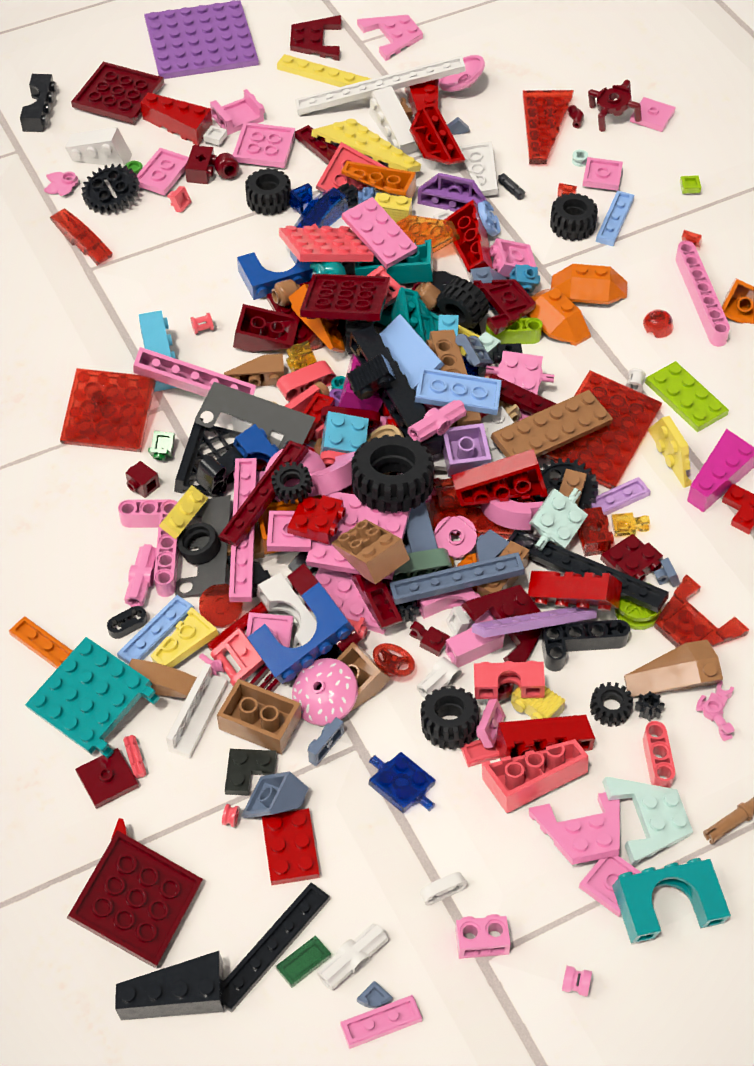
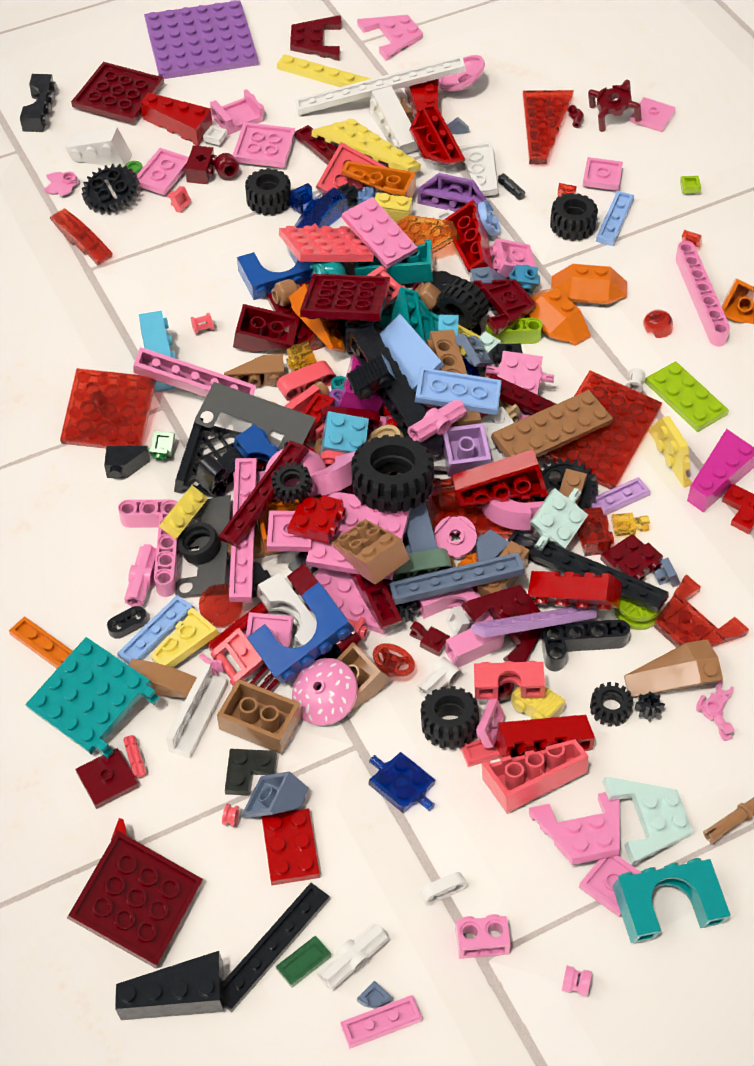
(125, 460): none -> black slope
(142, 479): dark red brick -> none
(330, 735): sand blue plate -> none
(579, 158): light aqua bush -> none
(658, 746): coral beam -> none

